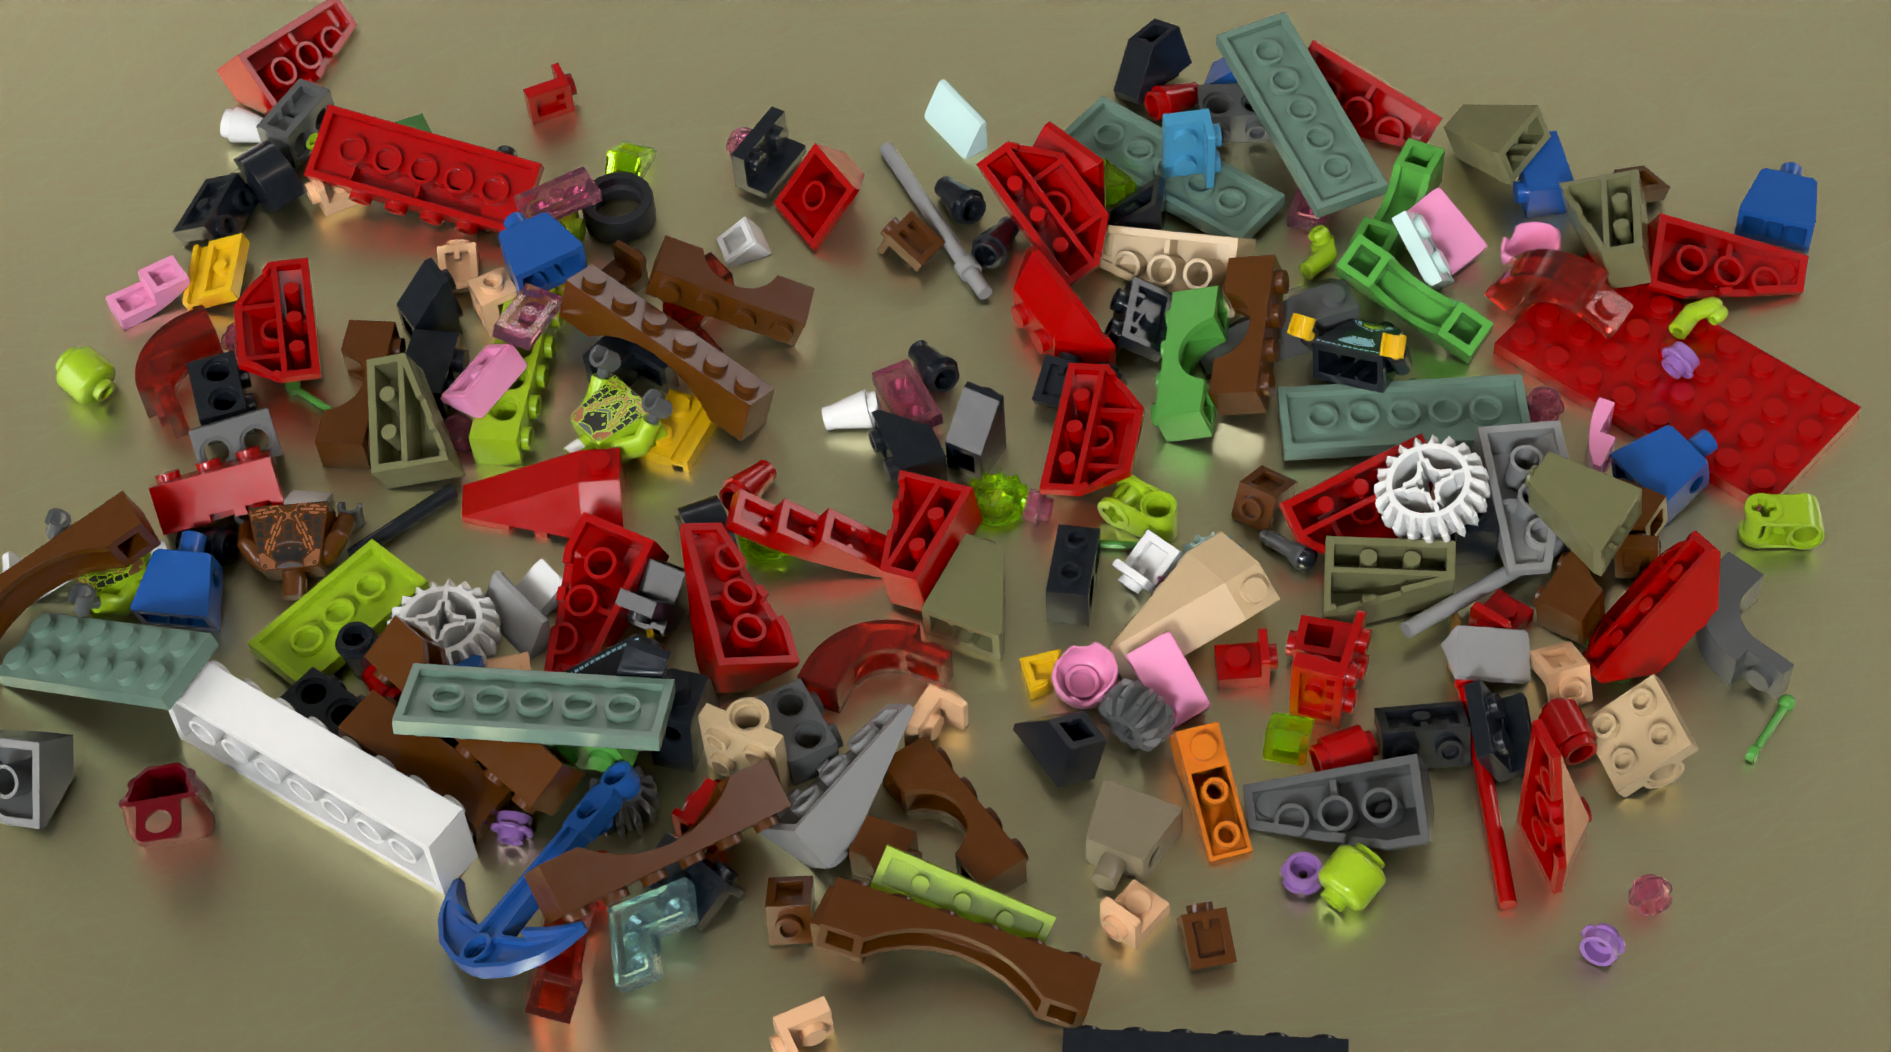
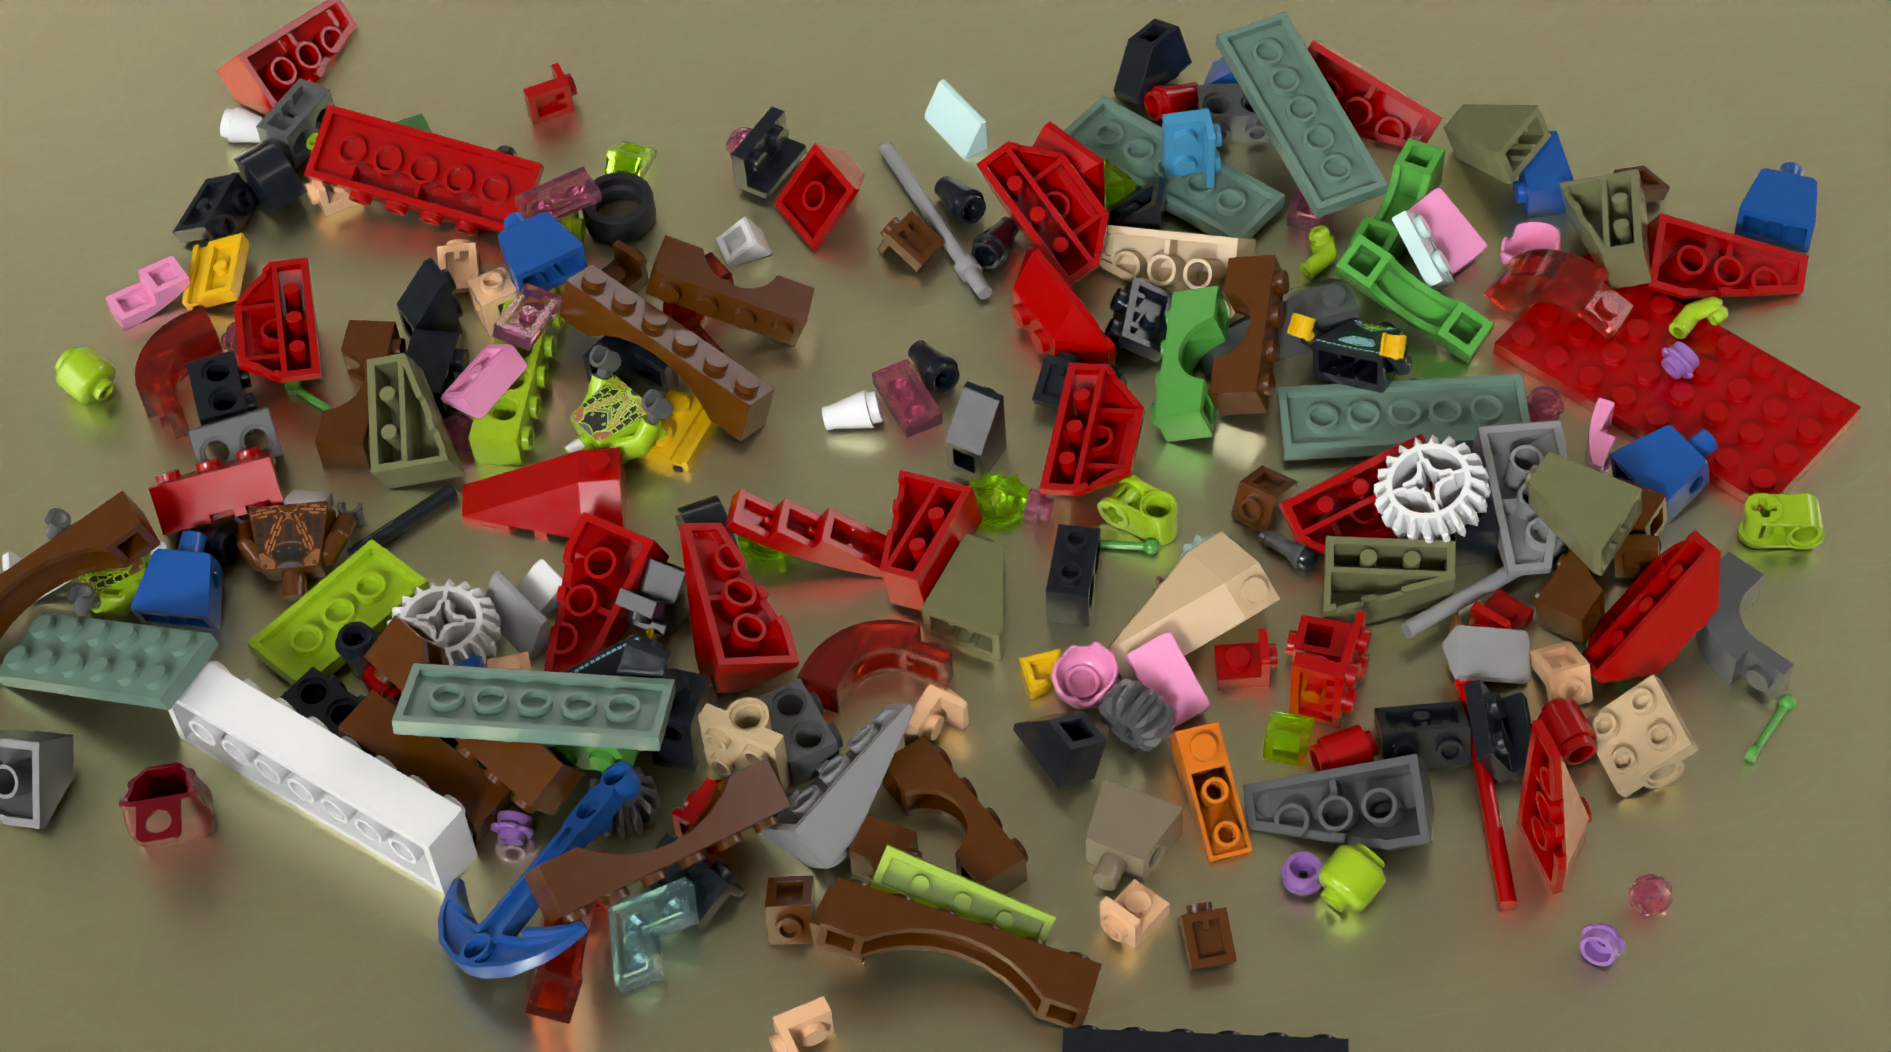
(753, 479): red cone -> none
(907, 447): black slope -> none
(1146, 562): white bracket -> none

